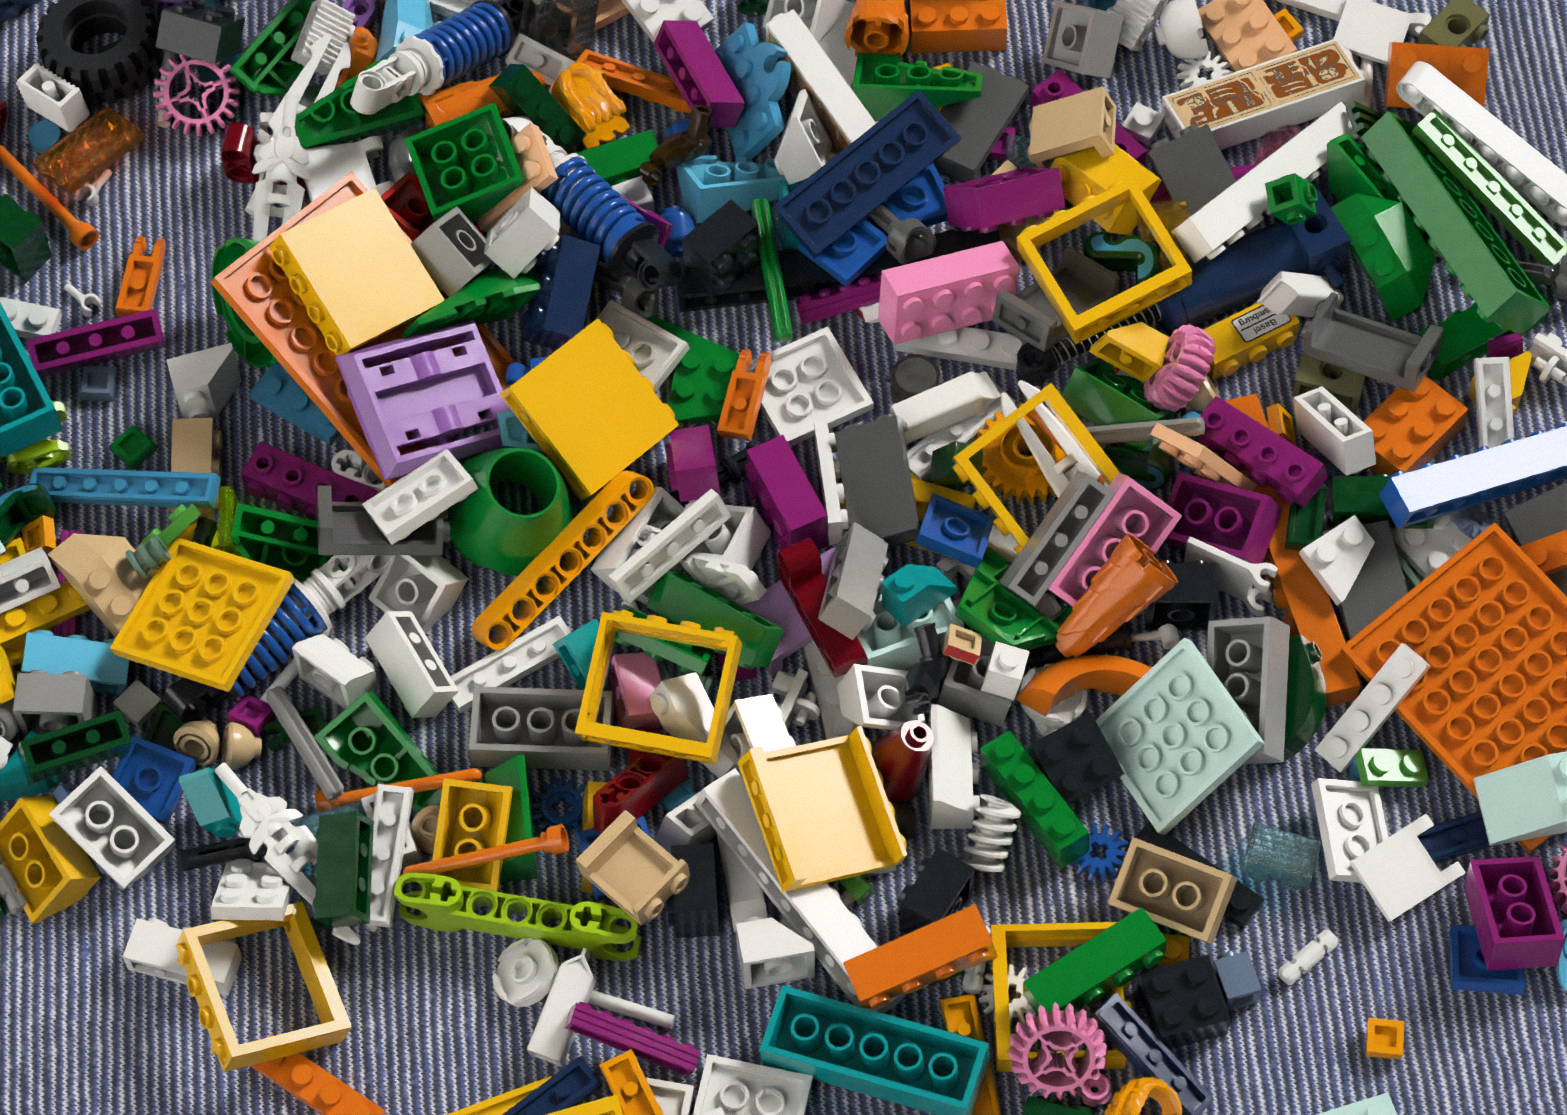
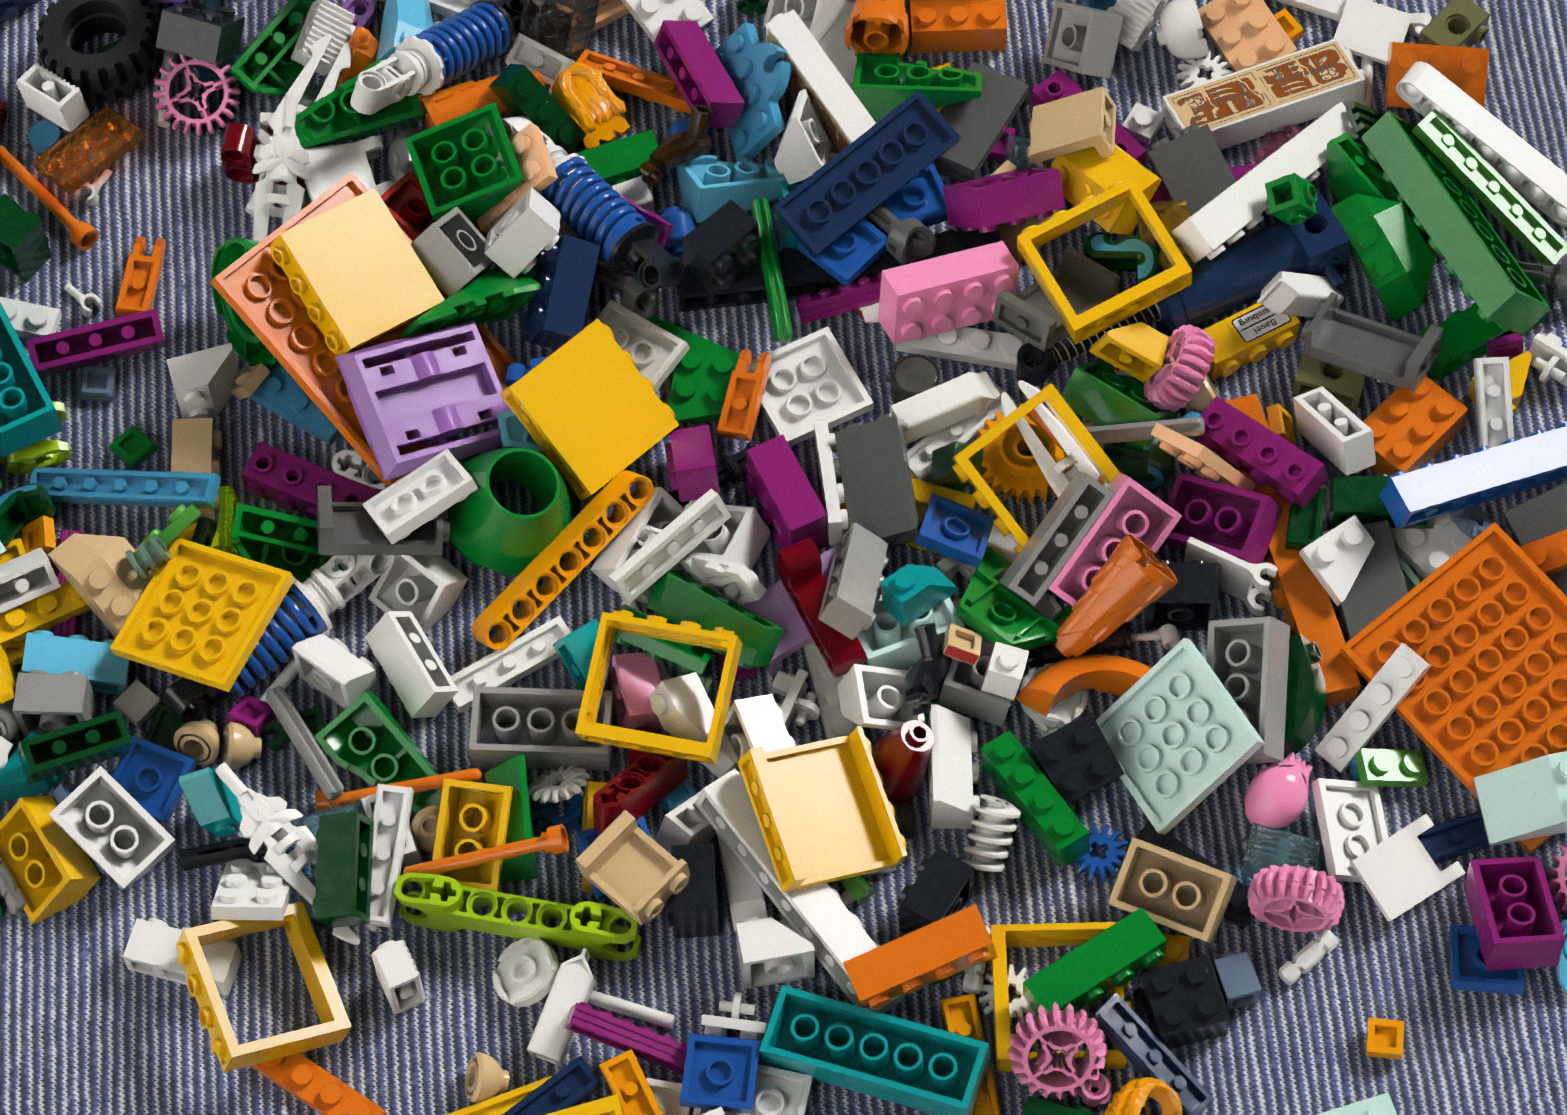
(248, 380): none -> tan plate
(398, 975): none -> white brick
(484, 1078): none -> tan brick
(570, 784): none -> white gear
(718, 1025): none -> white hips
(720, 1073): none -> blue plate
(1278, 793): none -> bright pink helmet
(1296, 899): none -> bright pink gear

